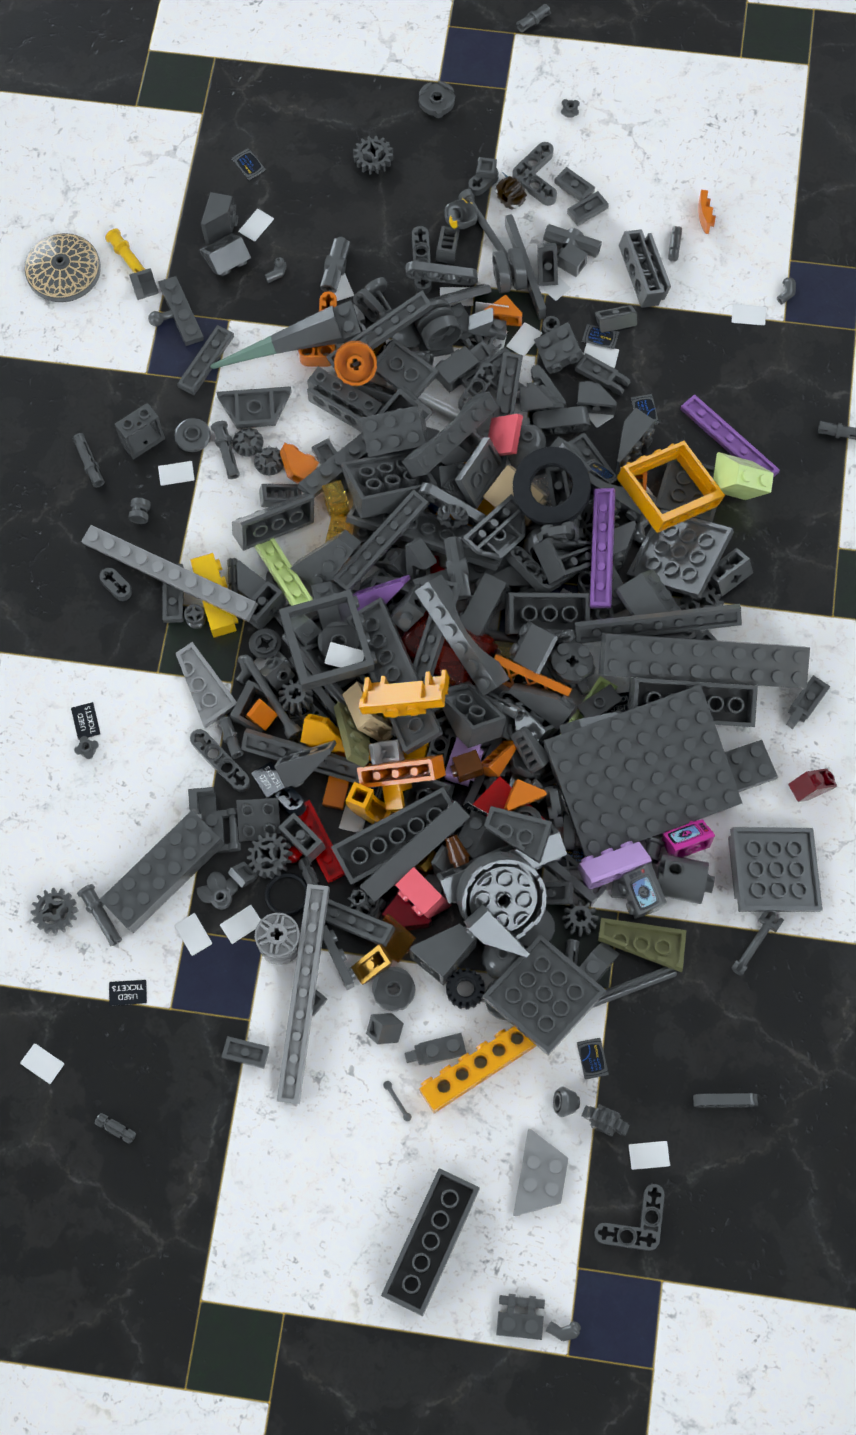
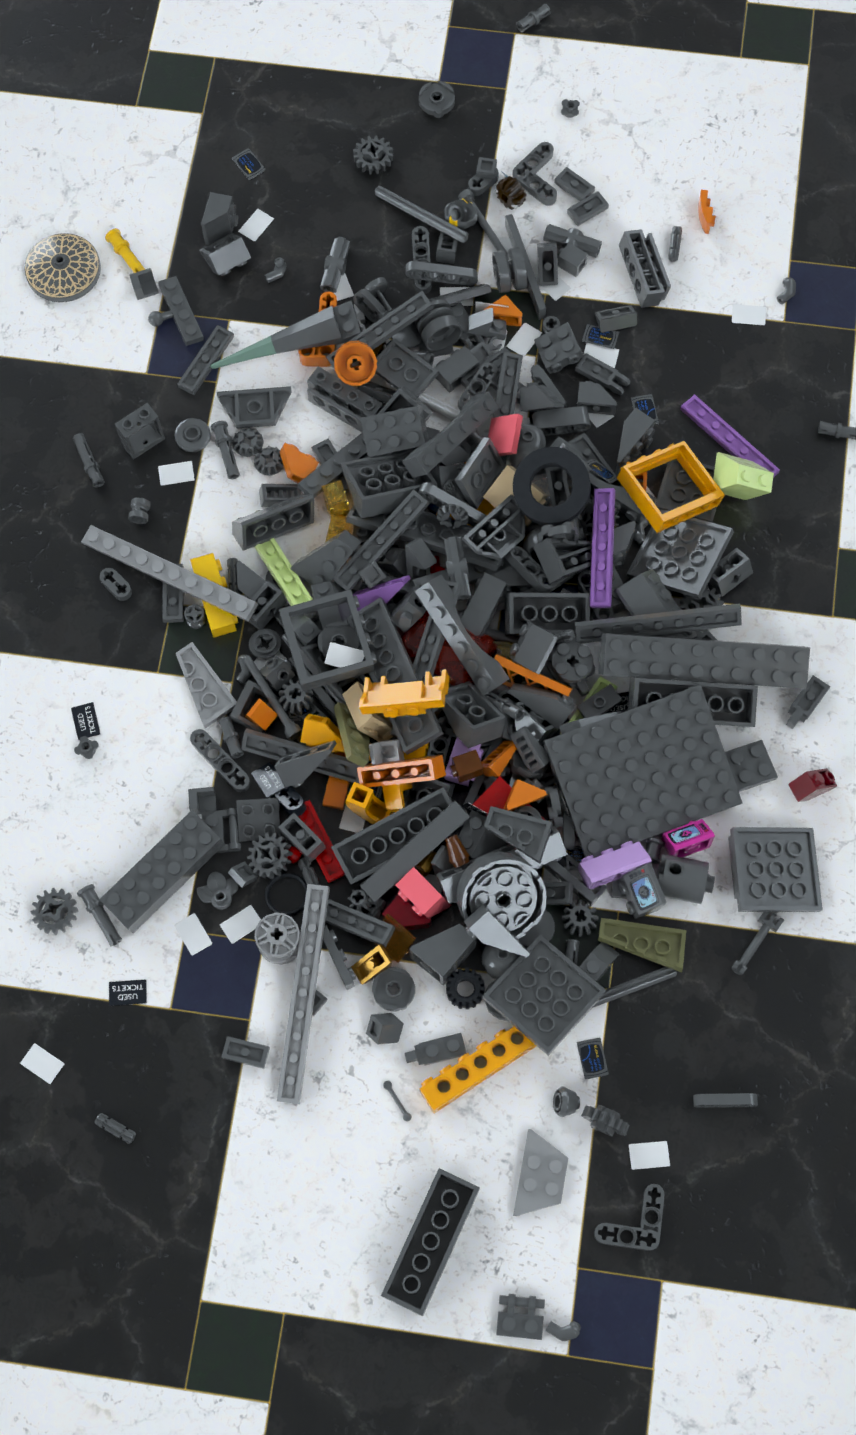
(371, 574): none -> dark grey tile
(421, 214): none -> dark grey axle

